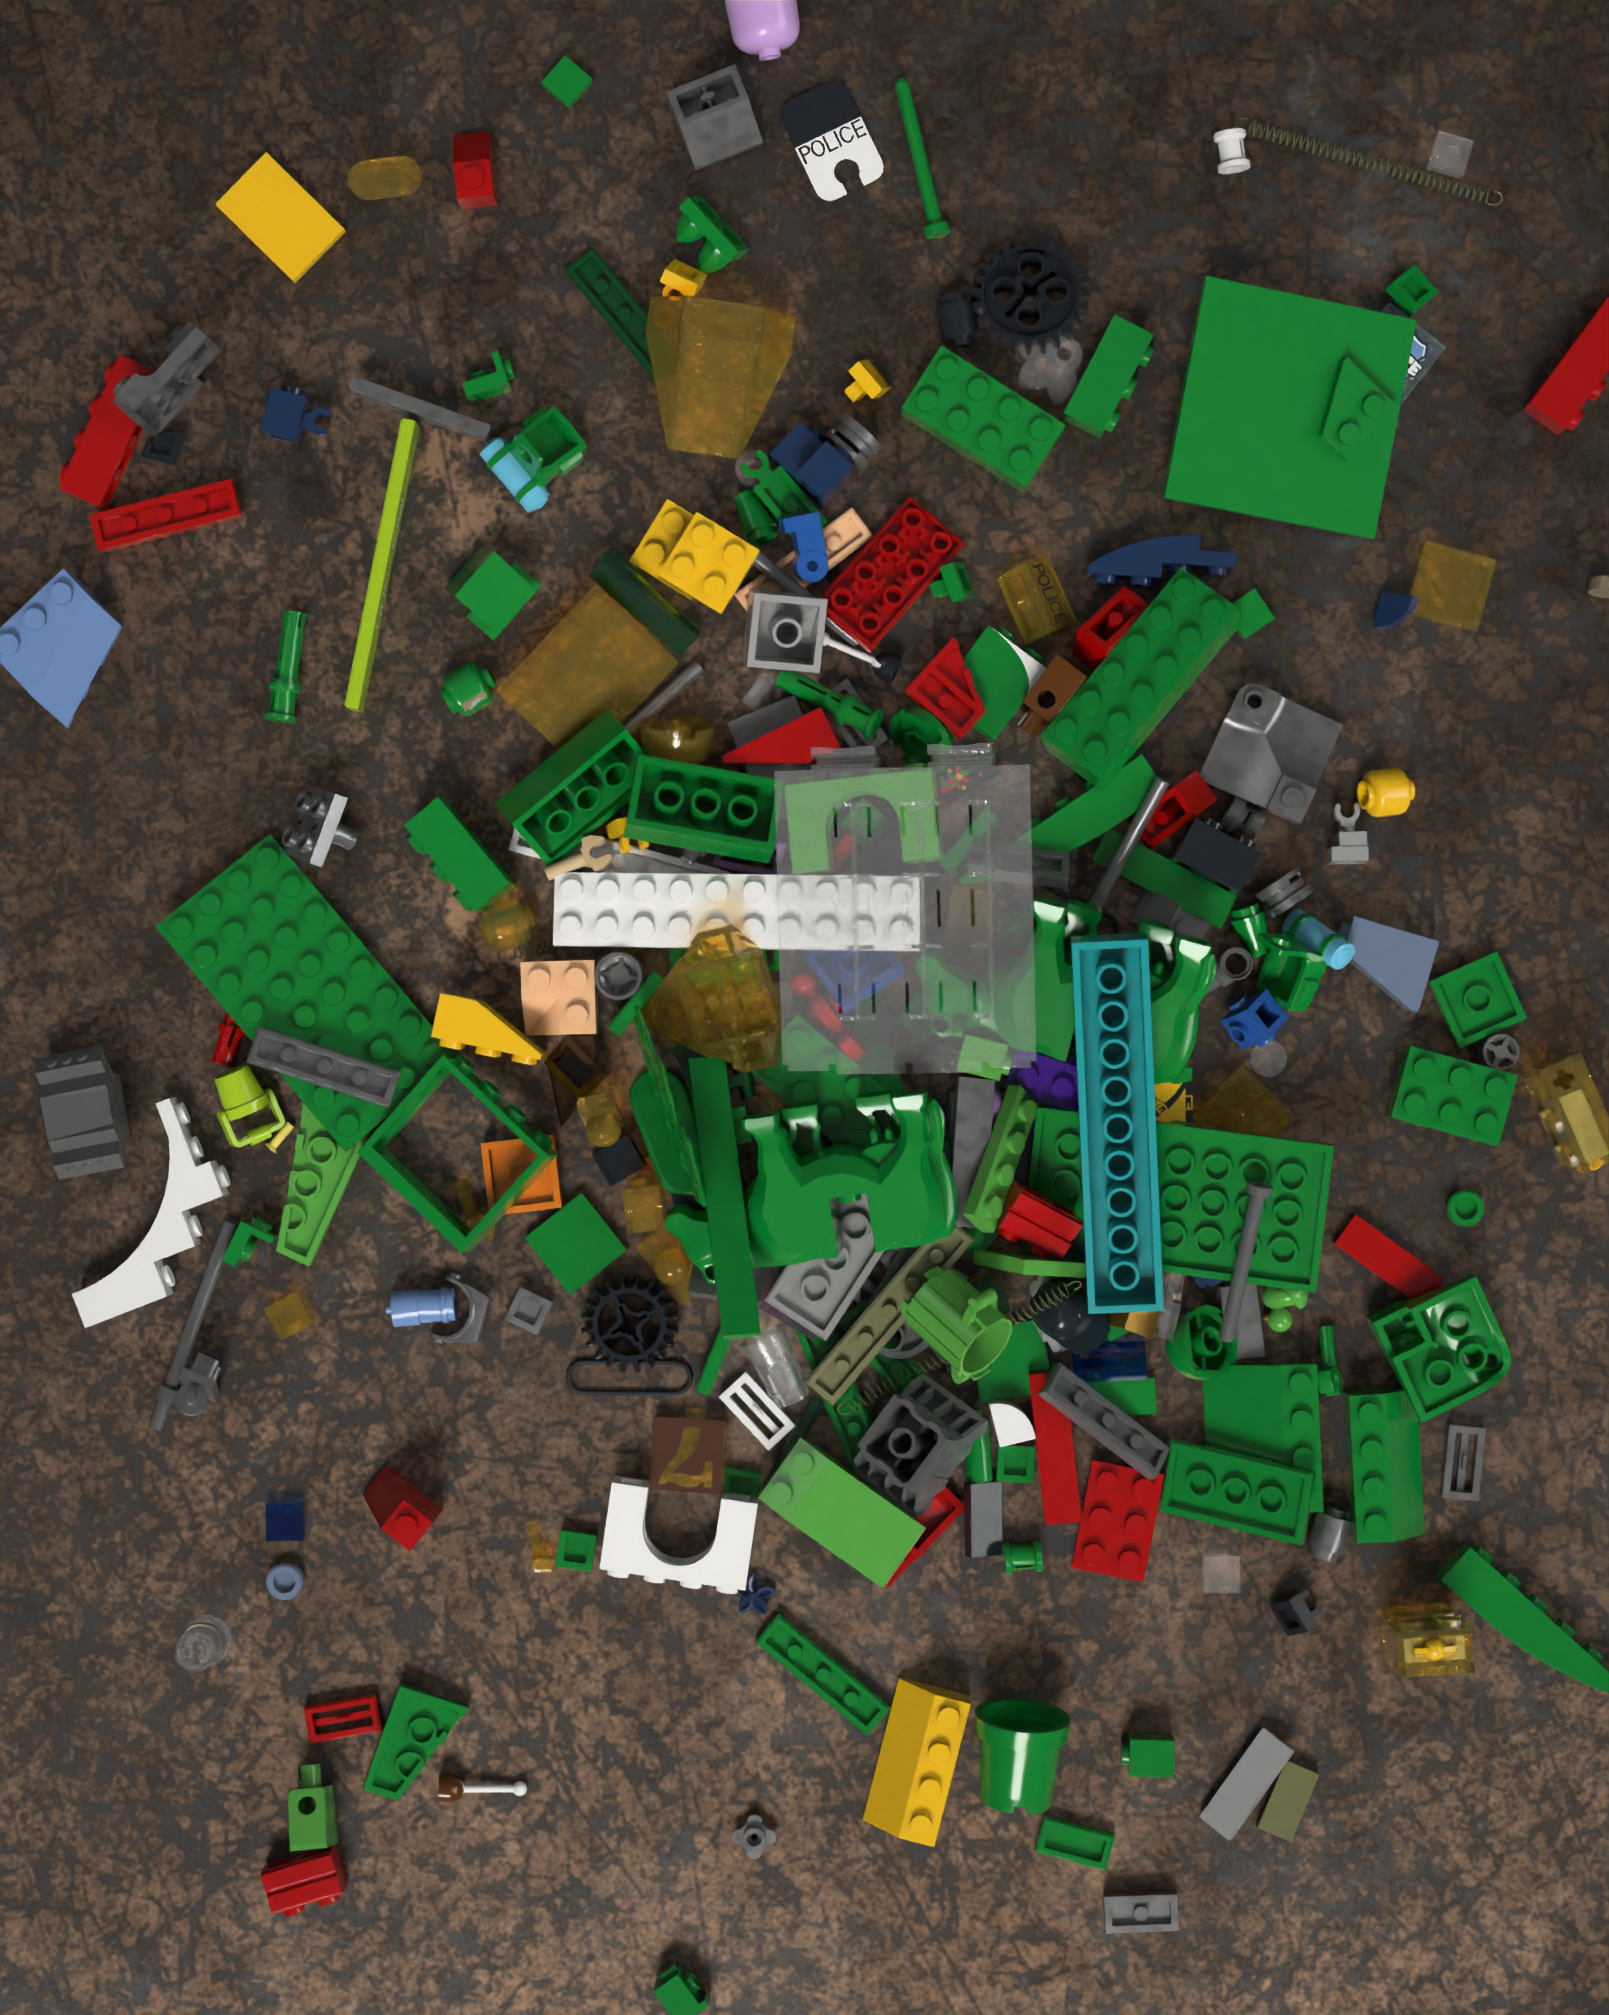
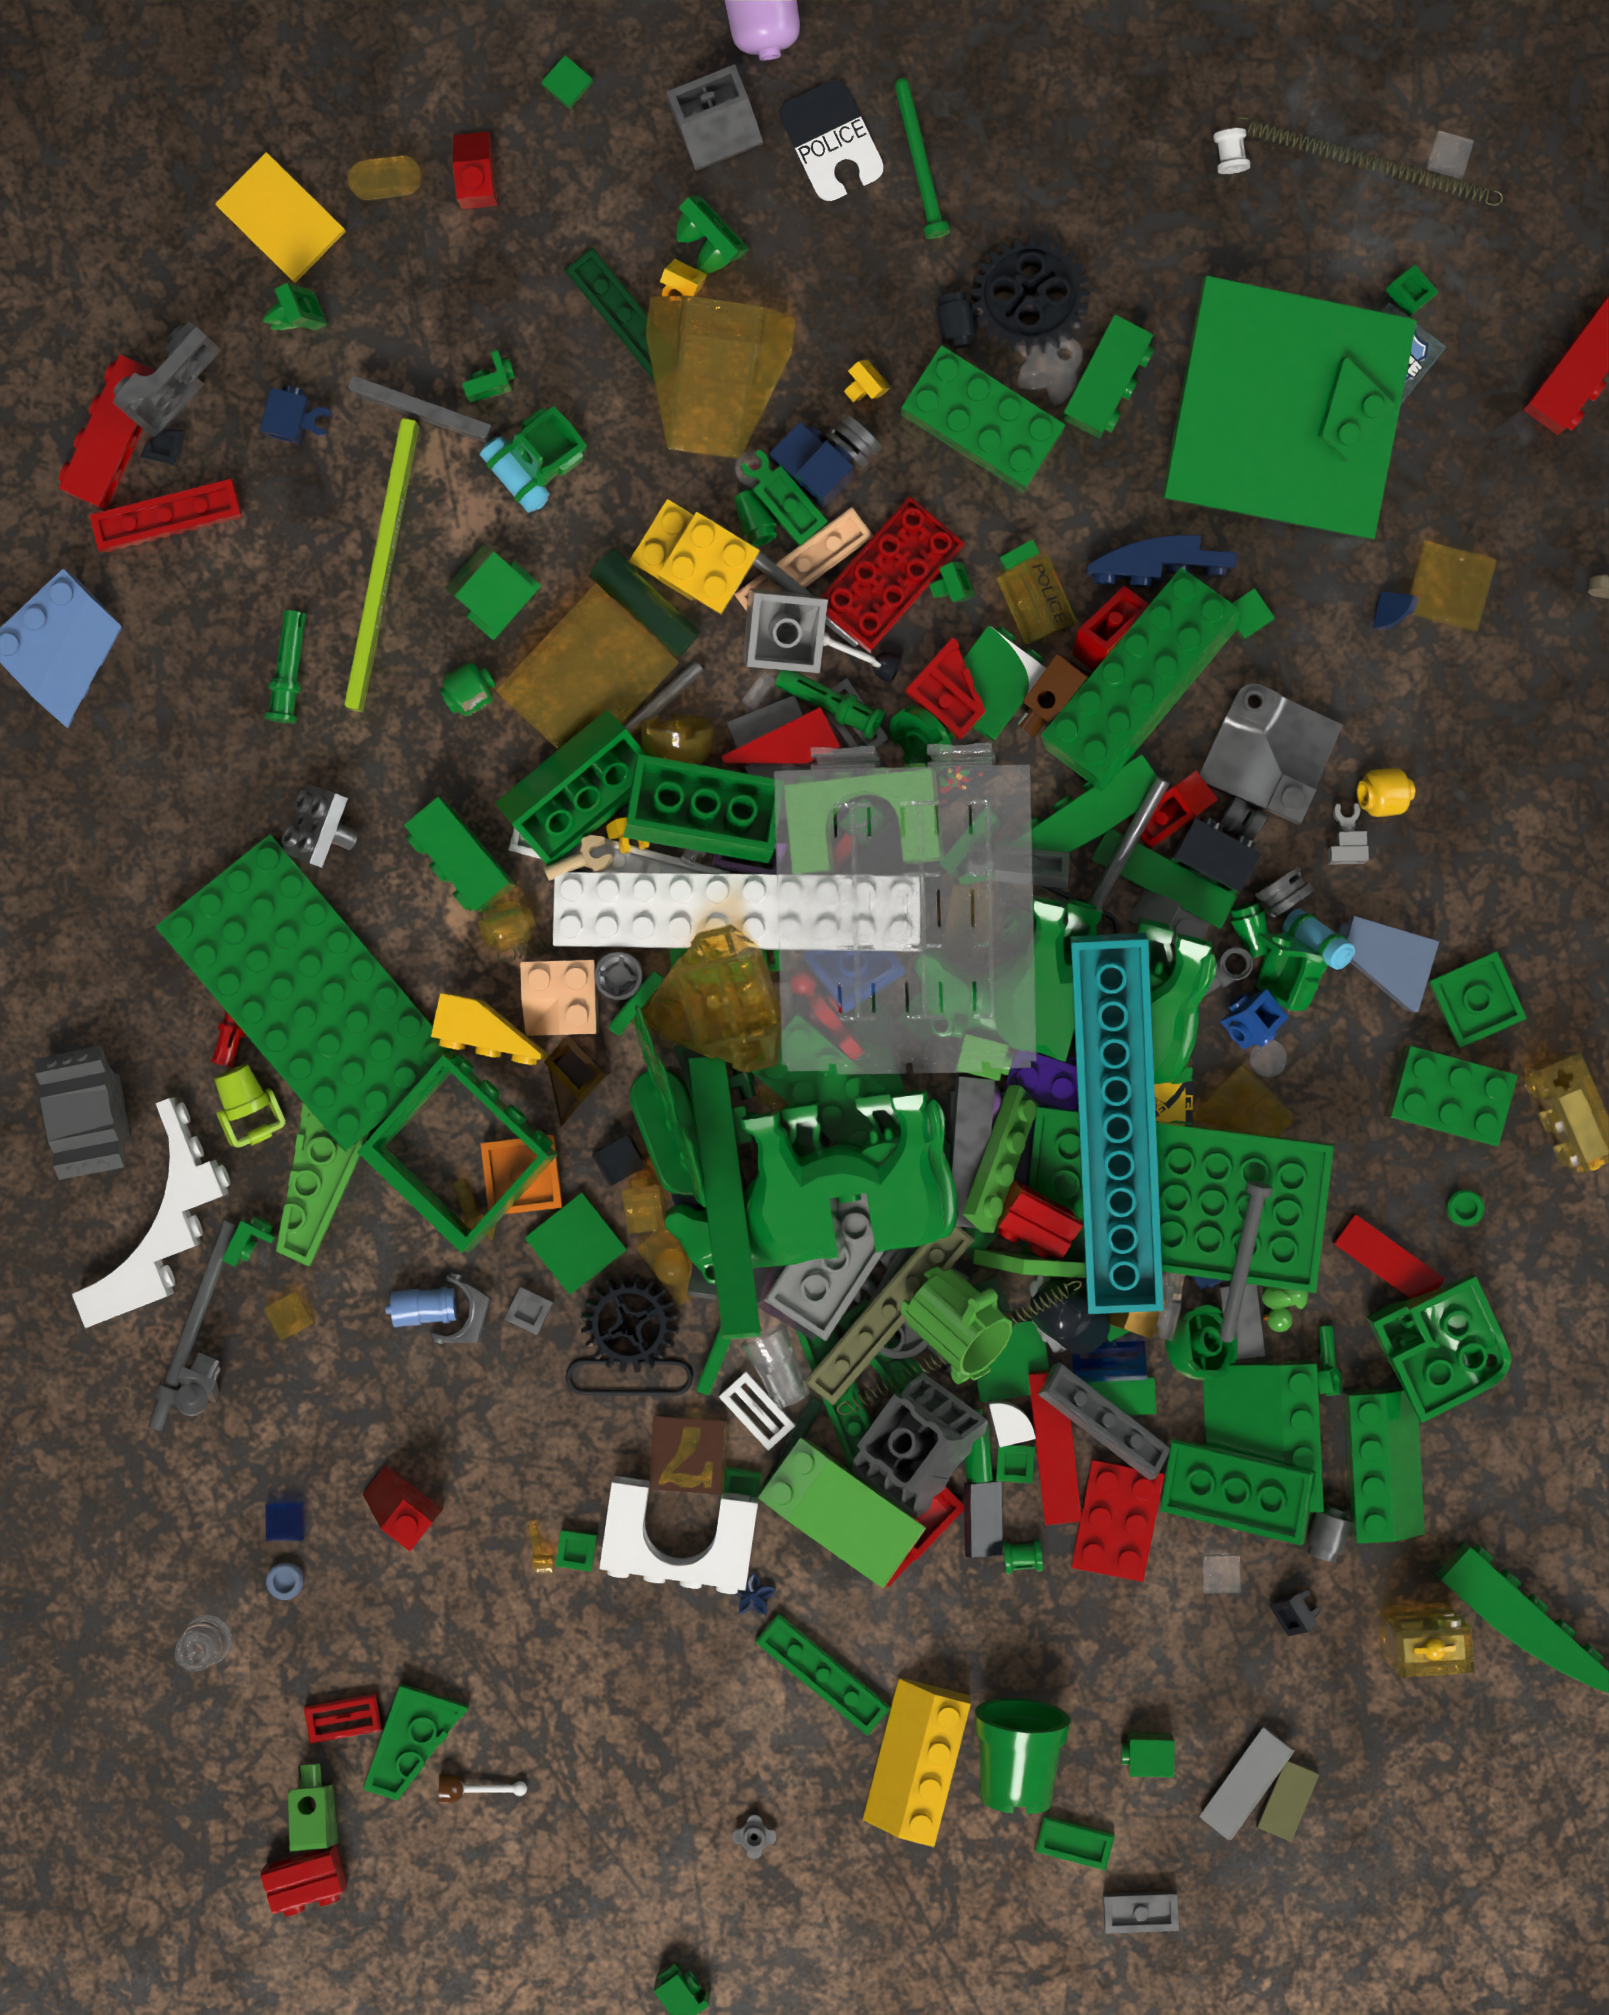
(279, 1137): light yellow piece -> none
(295, 309): none -> green tile
(323, 1067): flat silver tile -> none
(601, 1118): clear yellow tile -> none
(809, 546): blue leg -> none
(1019, 556): none -> green tile
(1465, 1430): flat silver tile -> none
(1505, 1054): flat silver wheel -> none

